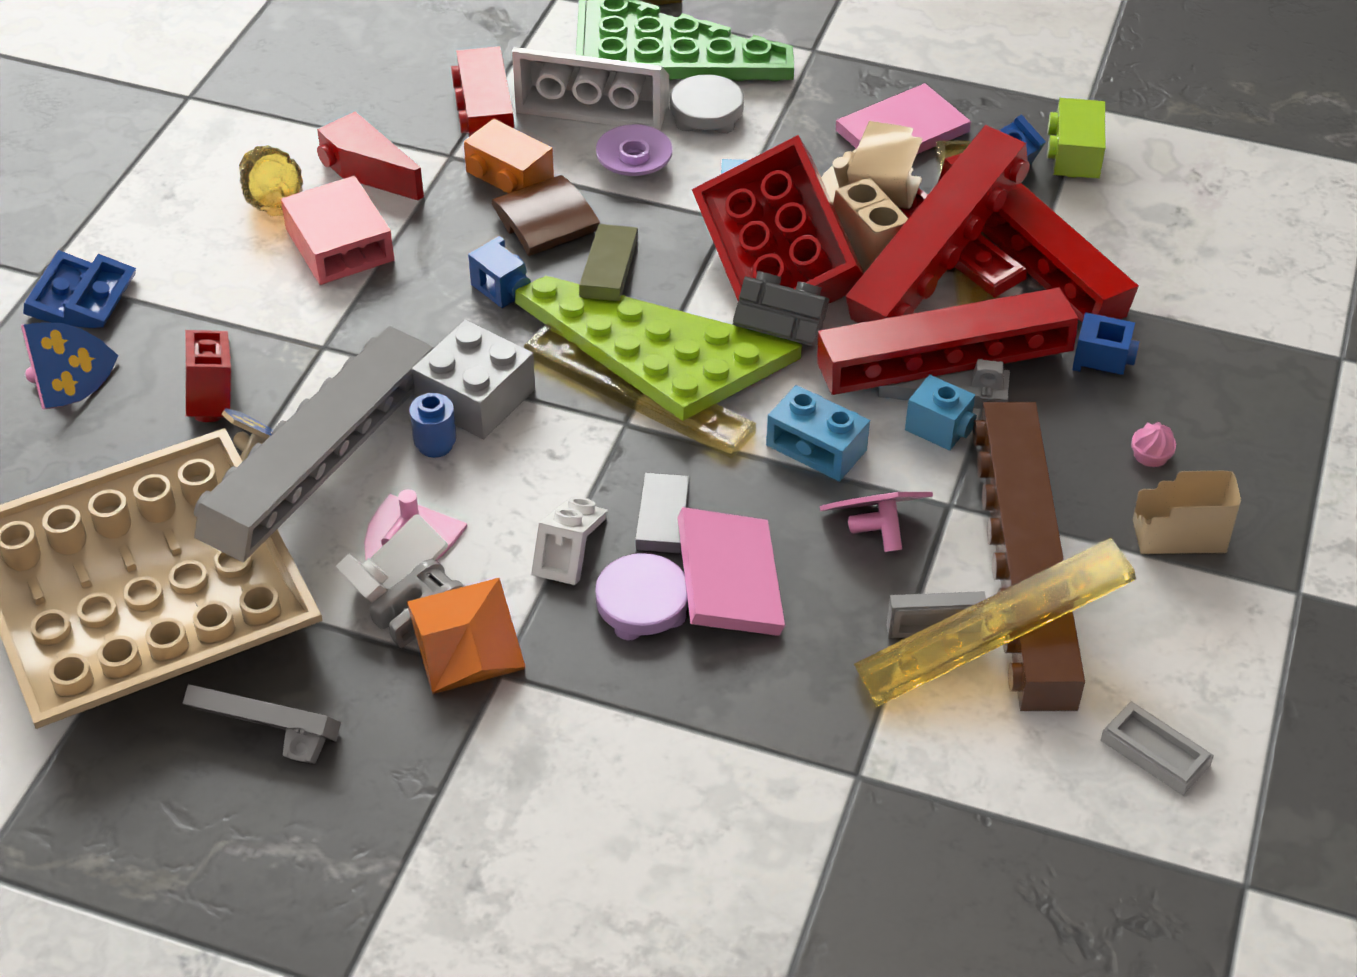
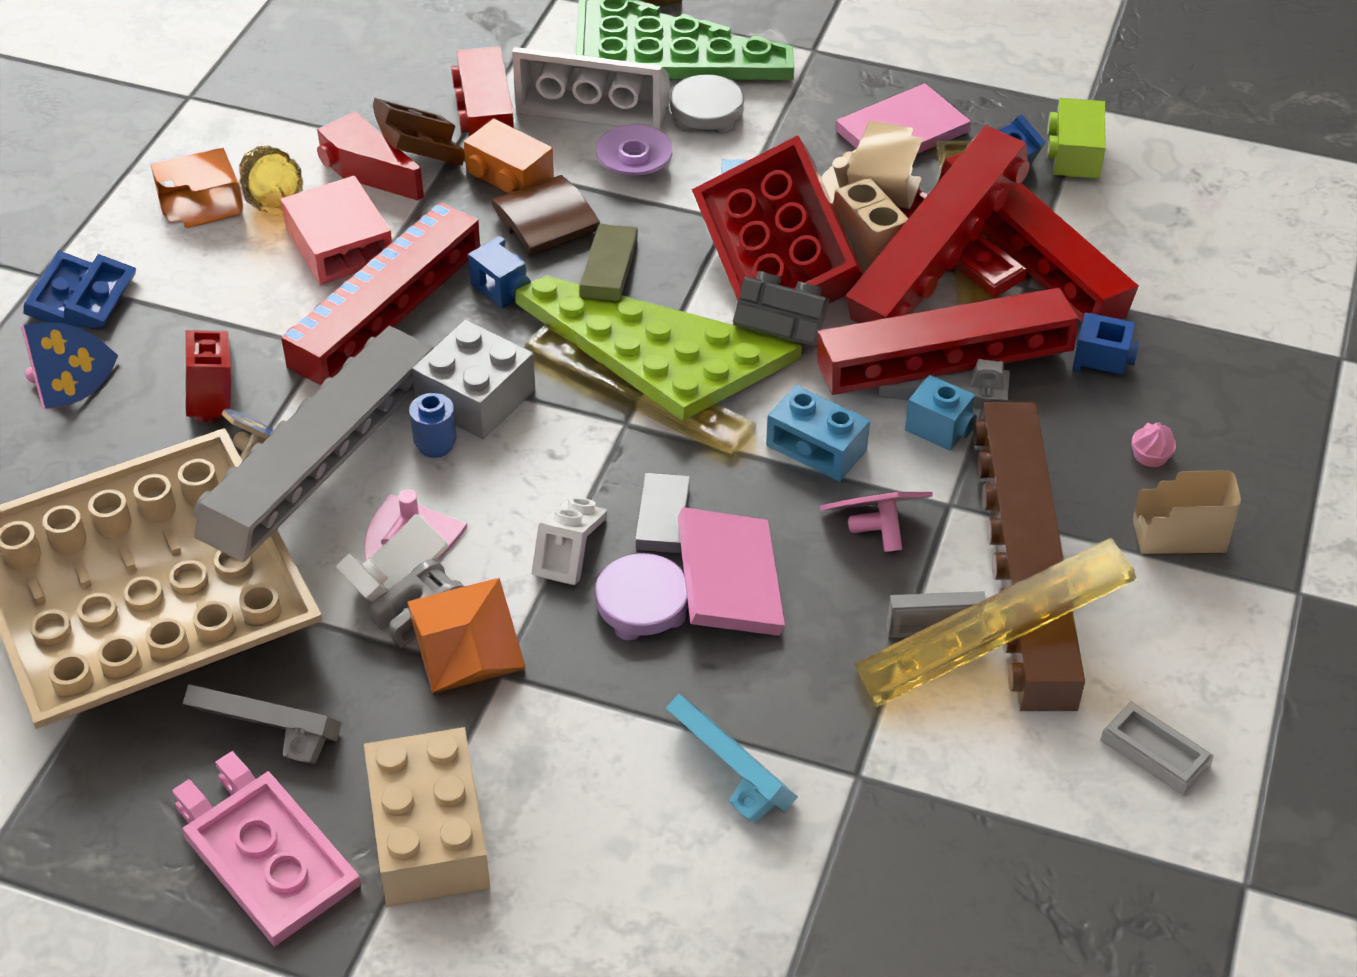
(203, 189): none -> piece
(265, 850): none -> bright pink tile
(381, 293): none -> brick
(417, 131): none -> reddish brown slope
(426, 817): none -> tan brick
(759, 787): none -> medium azure hinge

